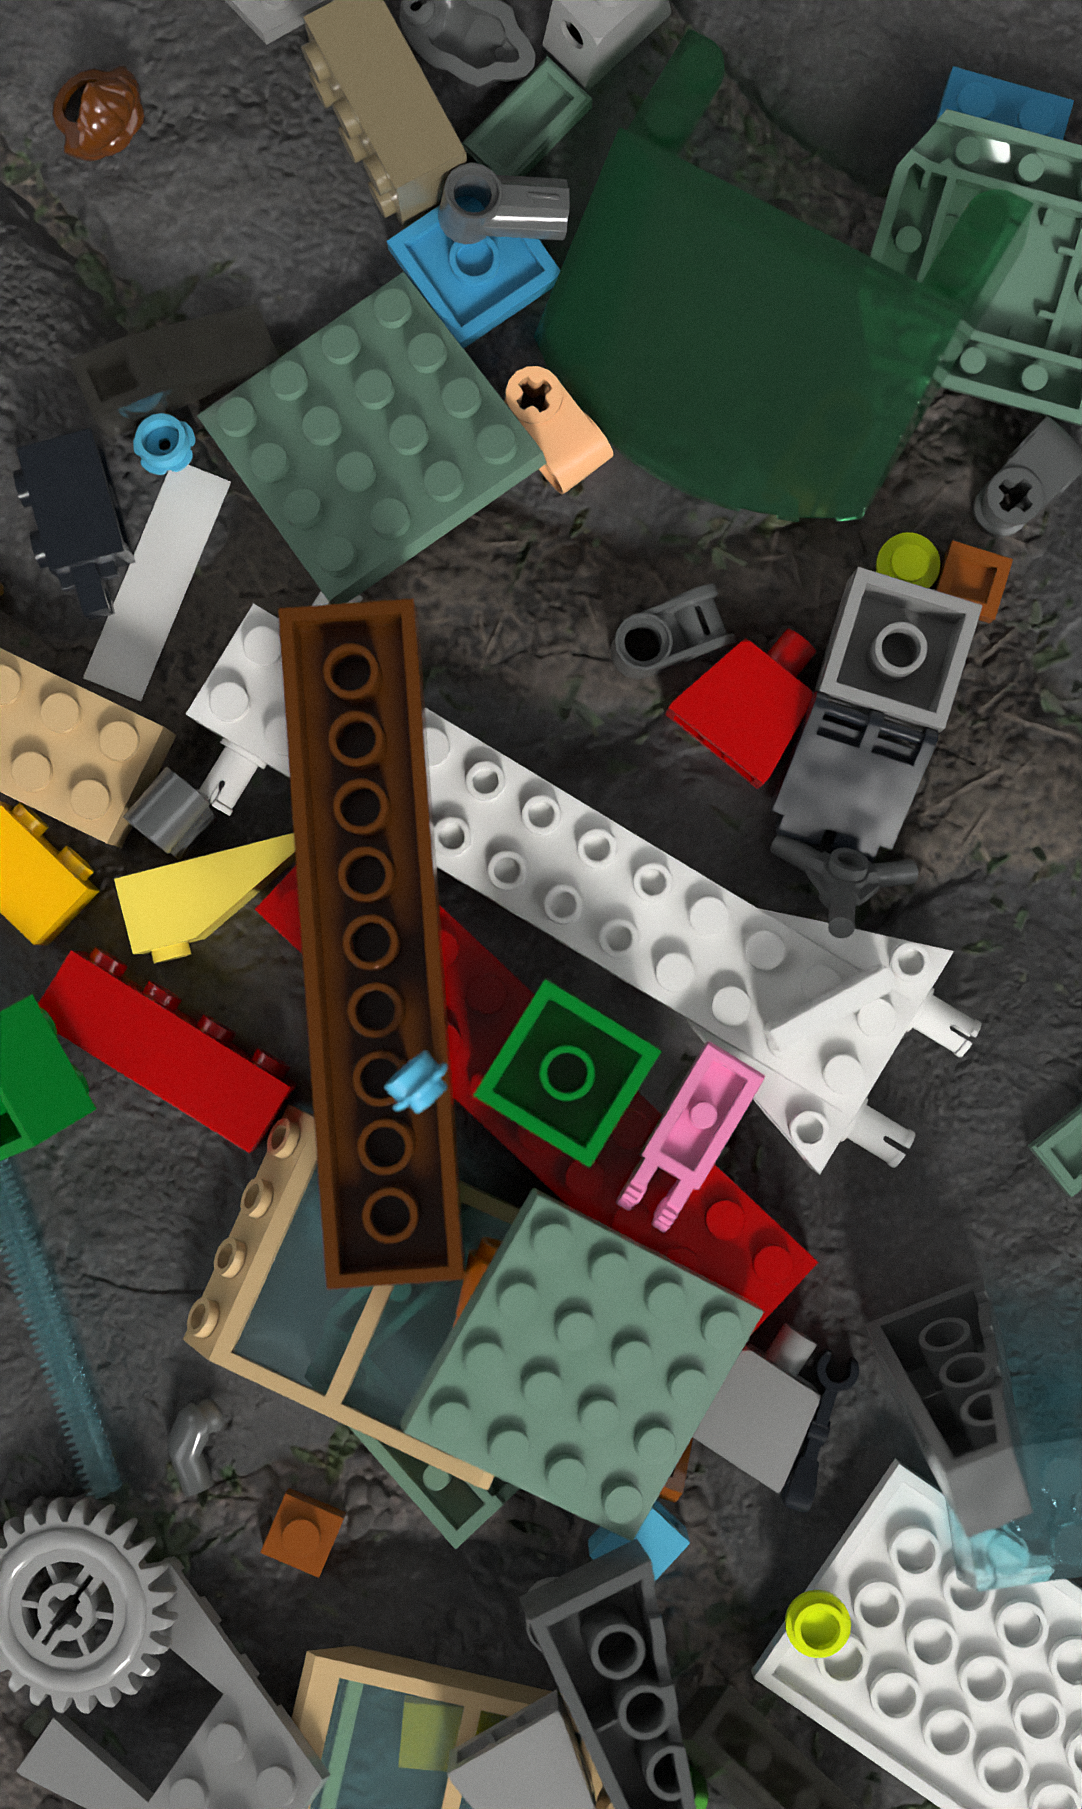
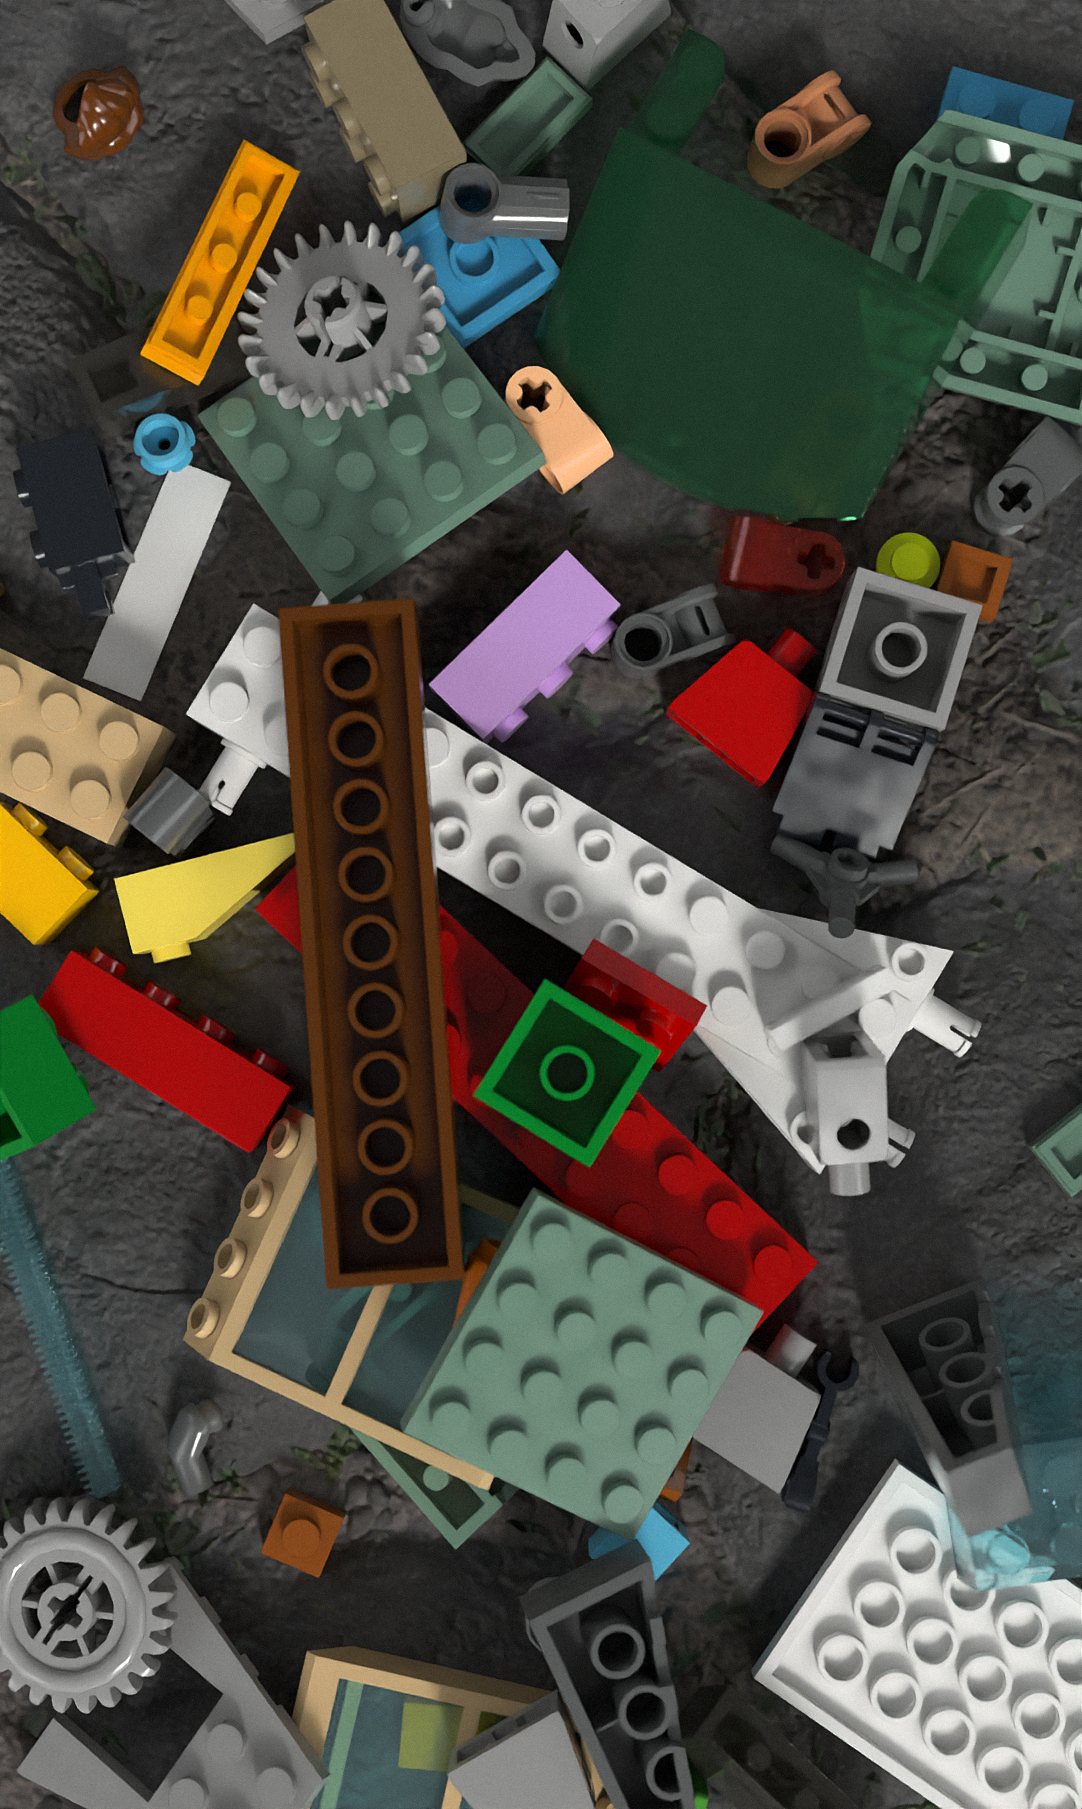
(220, 263): none -> light orange tile
(333, 292): none -> light grey gear
(417, 1083): medium azure plate -> none
(527, 650): none -> lavender brick
(635, 999): none -> red plate
(693, 1130): bright pink hinge -> none
(765, 556): none -> clear red piece
(813, 125): none -> nougat piece
(817, 1623): neon yellow plate -> none
(844, 1082): none -> light grey torso

